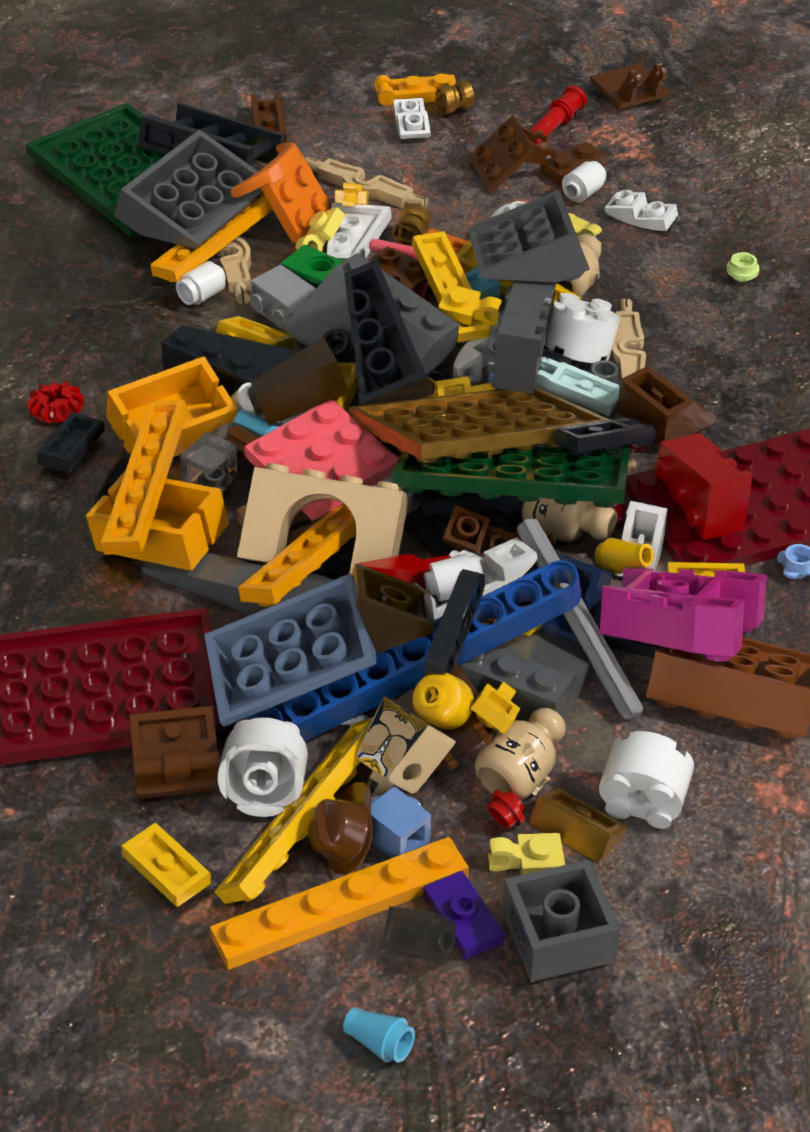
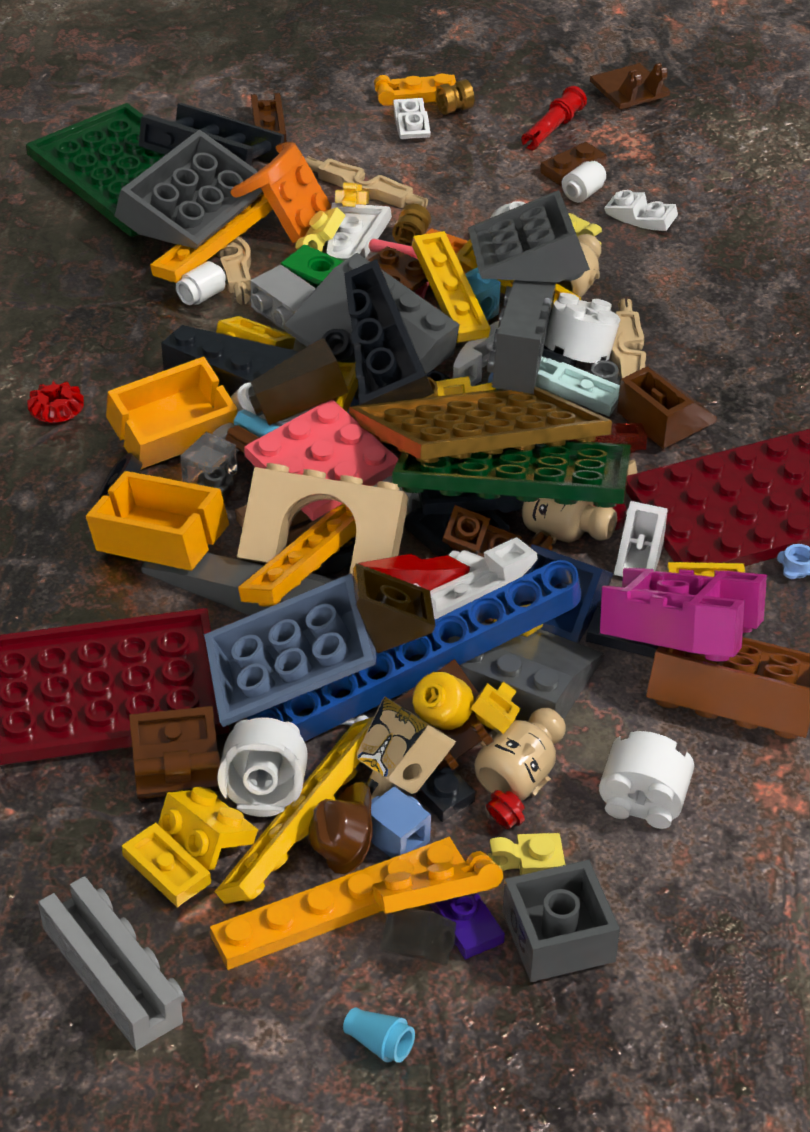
(70, 442): black plate -> none
(113, 963): none -> light grey brick
(144, 478): light orange plate -> none
(204, 824): none -> yellow bracket
(438, 883): none -> light orange plate
(445, 573): white brick -> none
(446, 793): none -> black plate
(455, 623): black beam -> none
(465, 305): yellow plate -> none
(507, 151): reddish brown plate -> none
(578, 823): pearl gold slope -> none
(586, 630): light grey axle -> none
(604, 435): black hinge -> none
(620, 554): yellow cone -> none
(704, 485): red wedge -> none
(743, 267): yellowish green plate -> none

